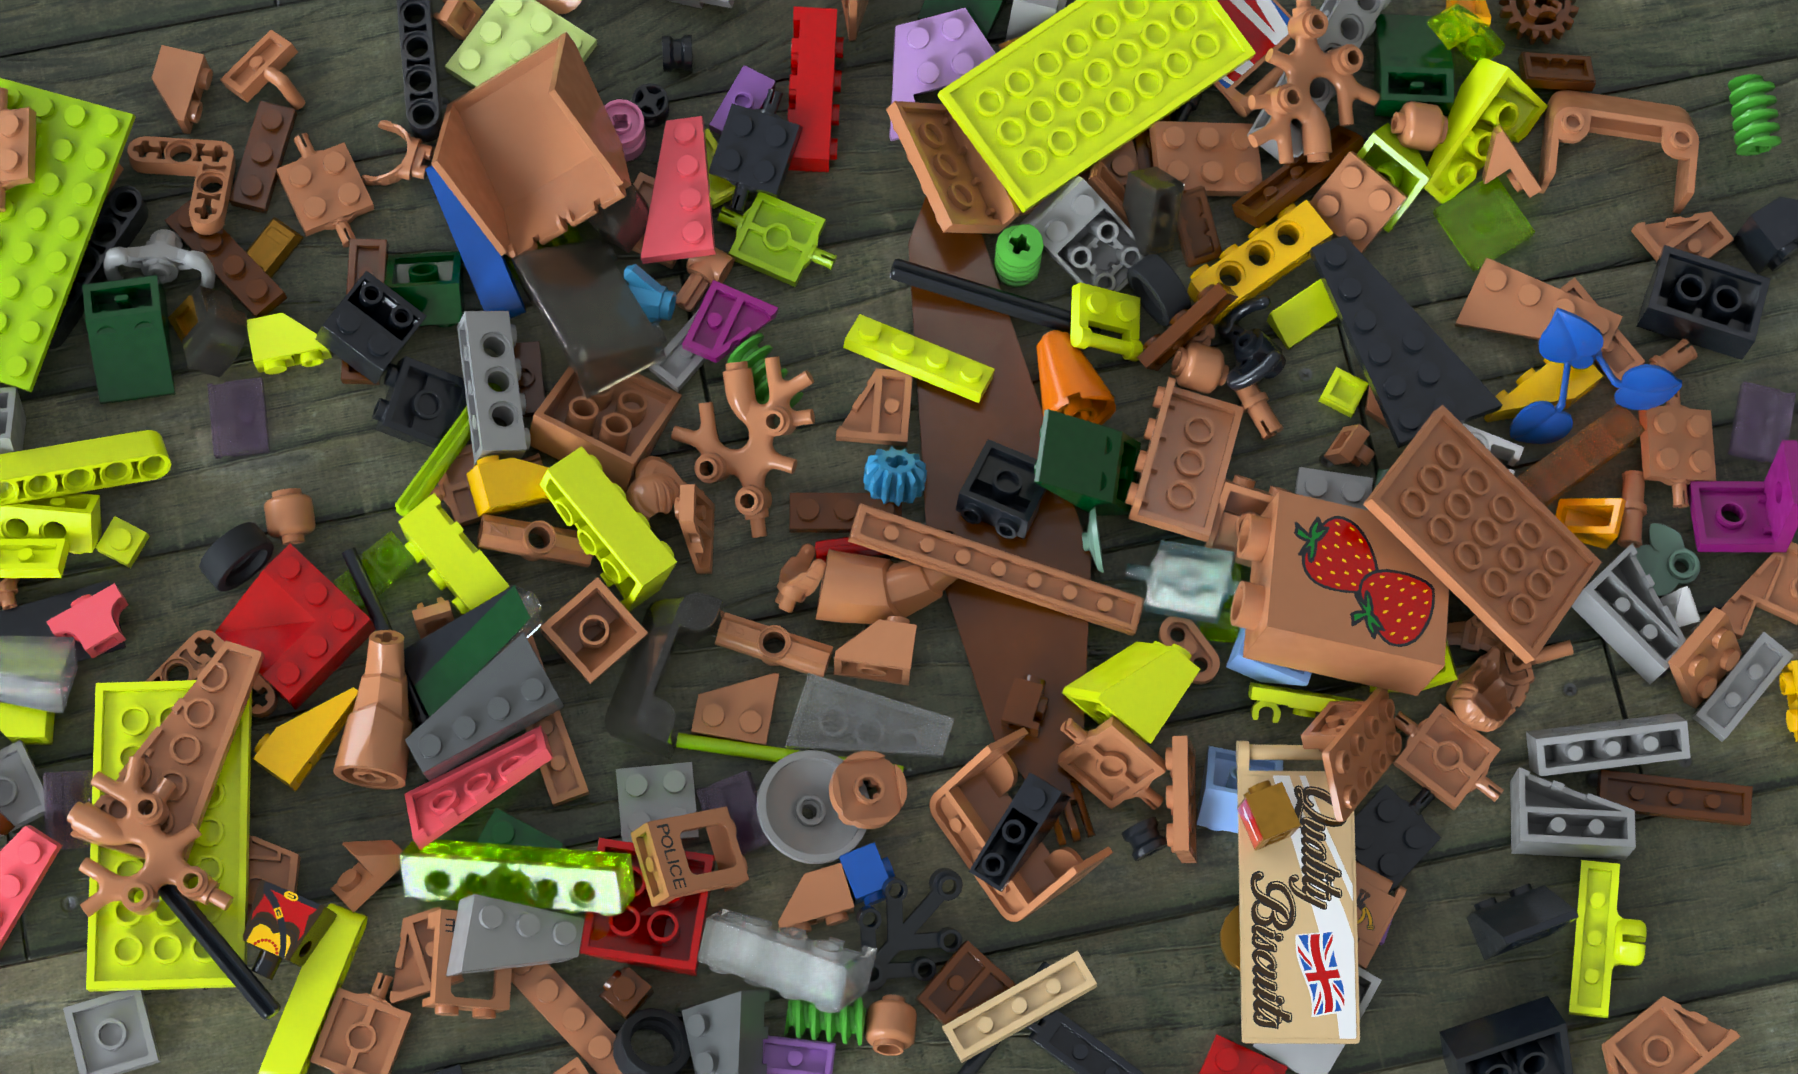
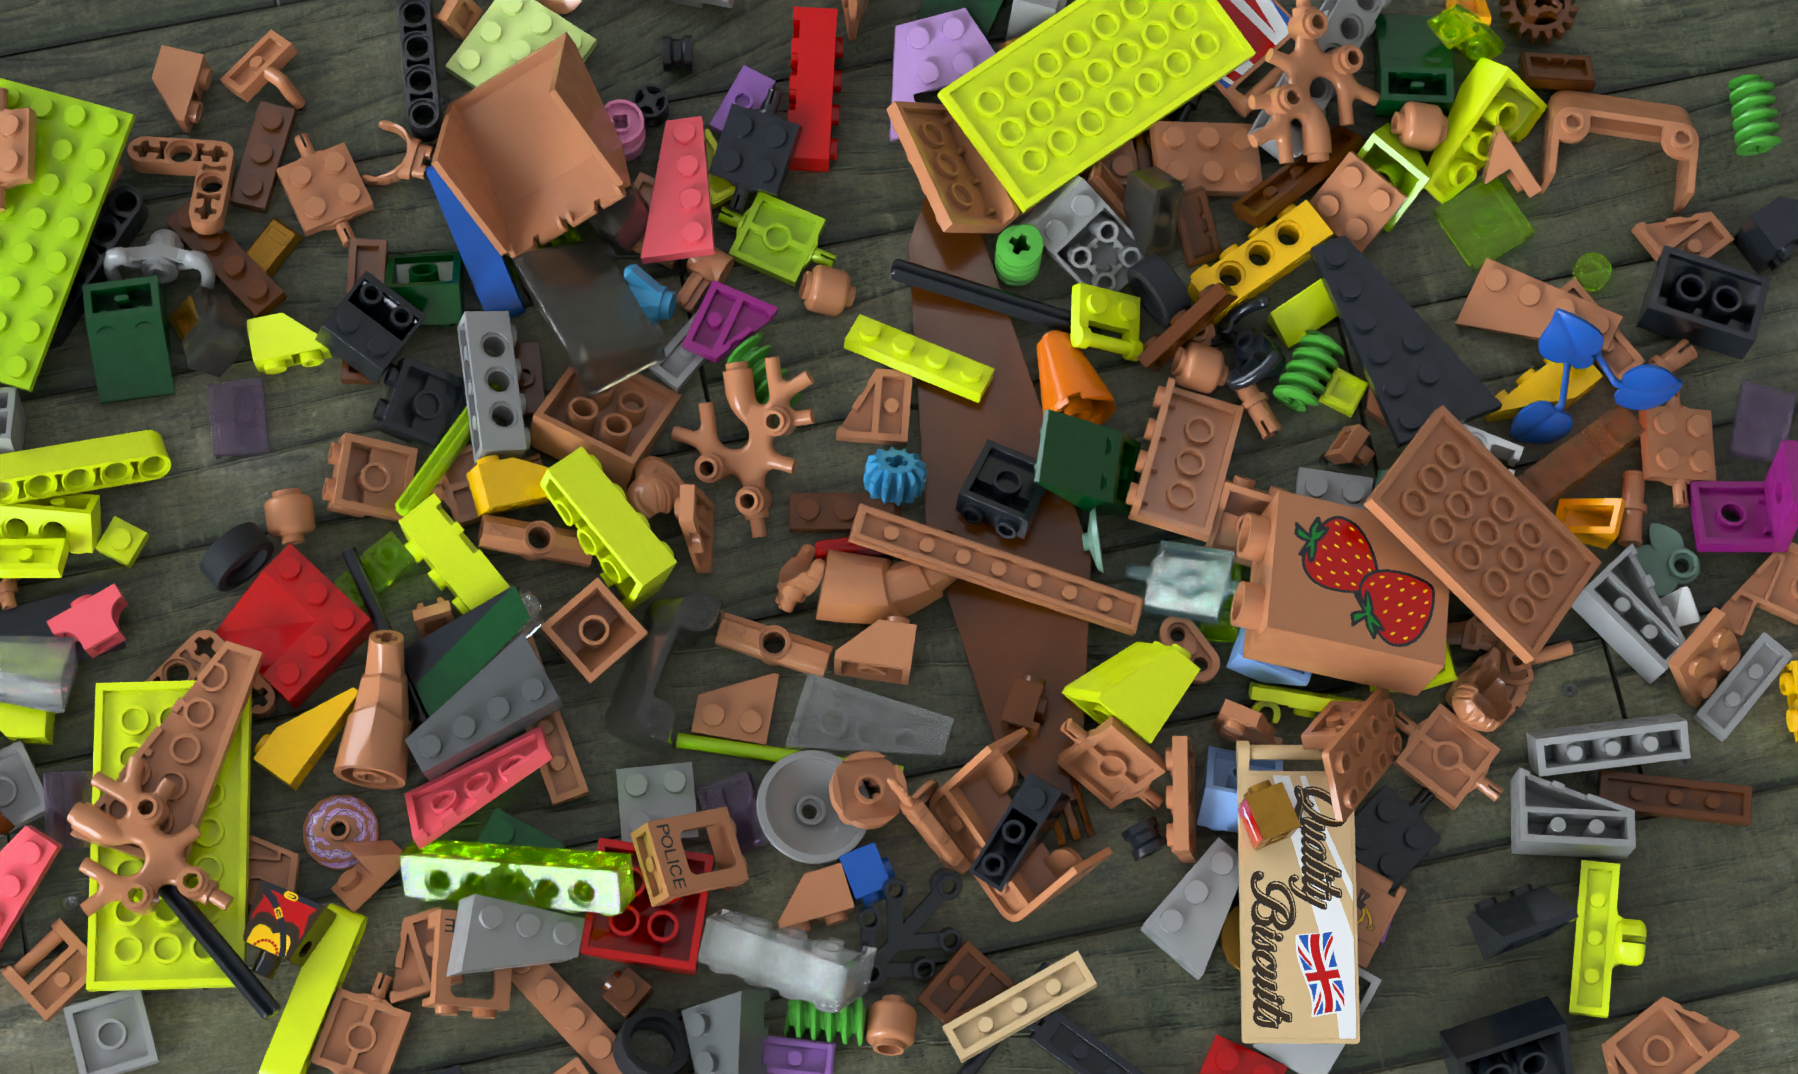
(60, 980): none -> nougat plate
(338, 809): none -> dish
(368, 476): none -> nougat plate
(827, 290): none -> nougat head
(933, 833): none -> nougat piece
(1196, 909): none -> light grey wedge
(1242, 723): none -> nougat wing
(1306, 370): none -> bright green piece
(1592, 271): none -> clear neon green tile

